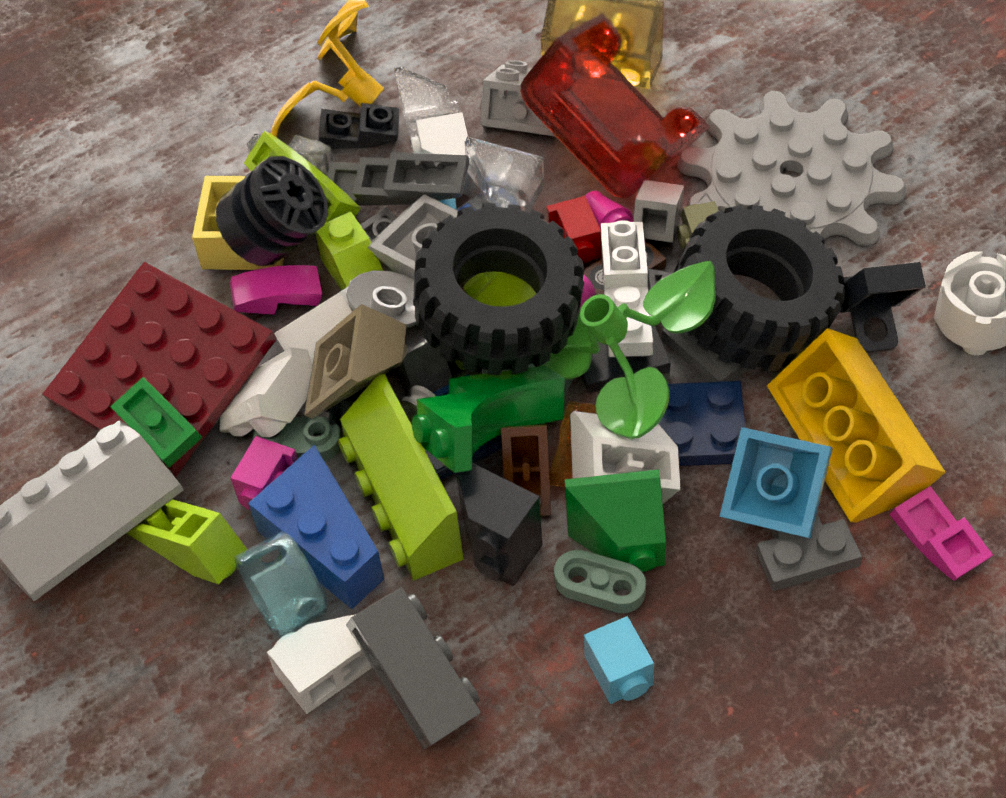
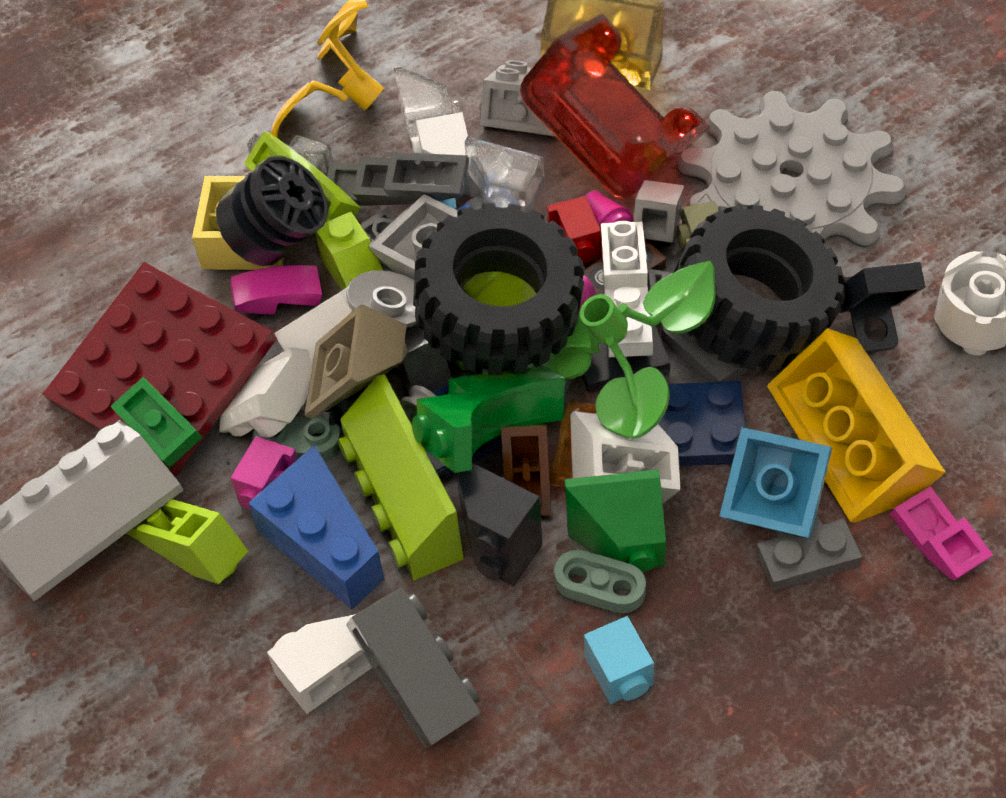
(284, 588): clear light blue piece -> none
(369, 128): black slope -> none

